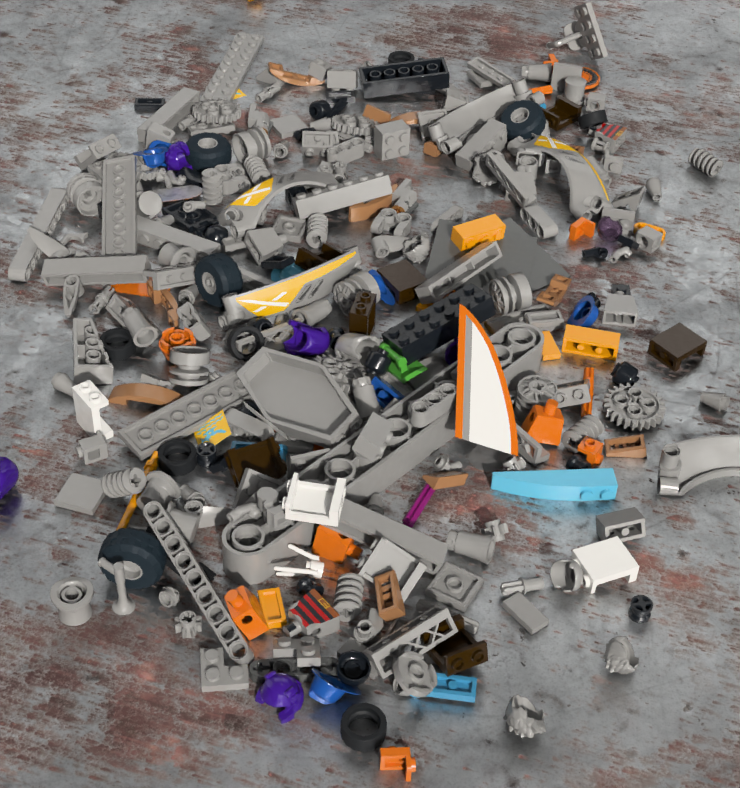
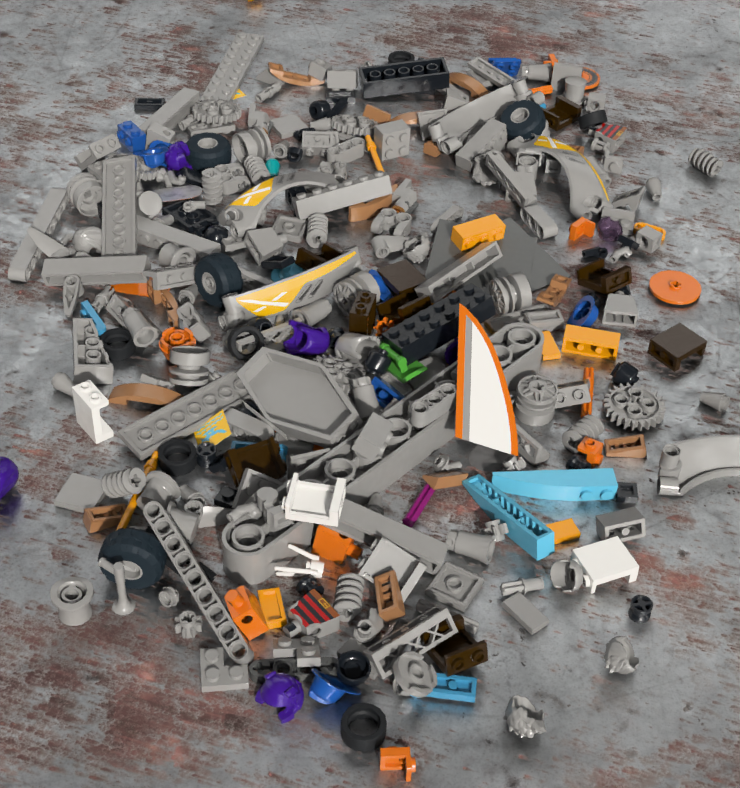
(87, 238): none -> light grey hair
(89, 312): none -> dark azure plate
(92, 448): light grey brick -> none
(99, 518): none -> medium nougat slope
(131, 136): none -> blue brick
(225, 497): none -> black plate
(273, 167): none -> teal cone
(294, 152): none -> black tile
(372, 149): none -> light orange bar
(382, 324): none -> orange gear
(399, 309): none -> dark brown panel
(469, 83): none -> medium nougat slope
(507, 65): none -> blue bracket
(522, 526): none -> medium azure slope
(545, 423): orange torso -> none
(564, 530): none -> light orange tile
(583, 33): light grey plate -> none
(601, 279): none -> dark brown panel
(627, 493): none -> black plate
(675, 287): none -> orange piece

